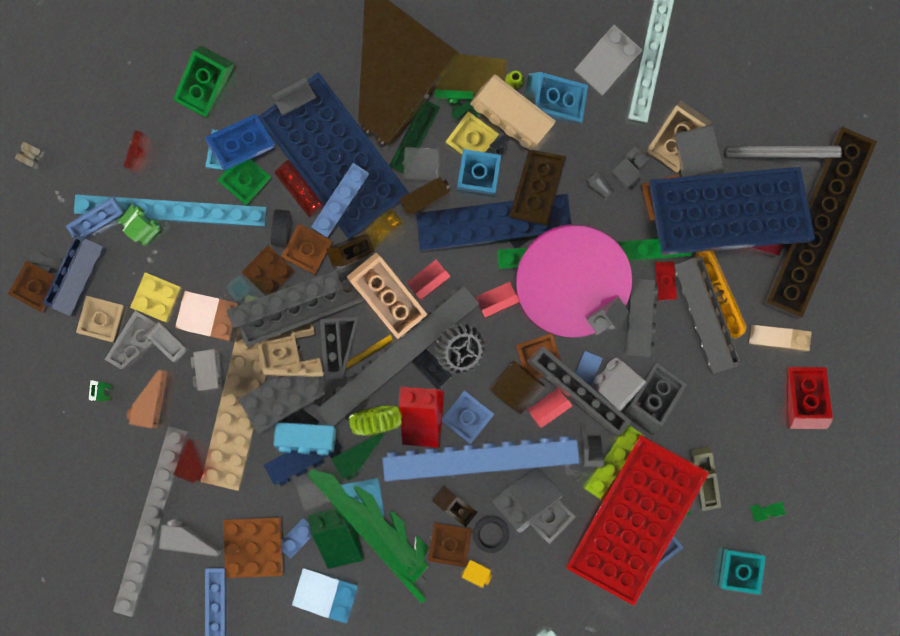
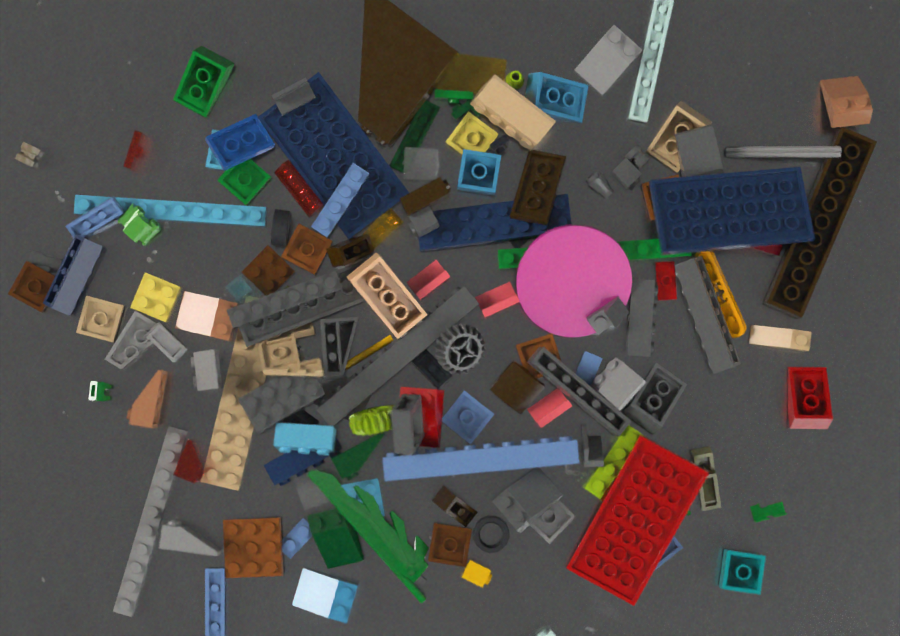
(407, 424): none -> dark grey window
(423, 221): none -> dark grey brick
(846, 101): none -> nougat slope

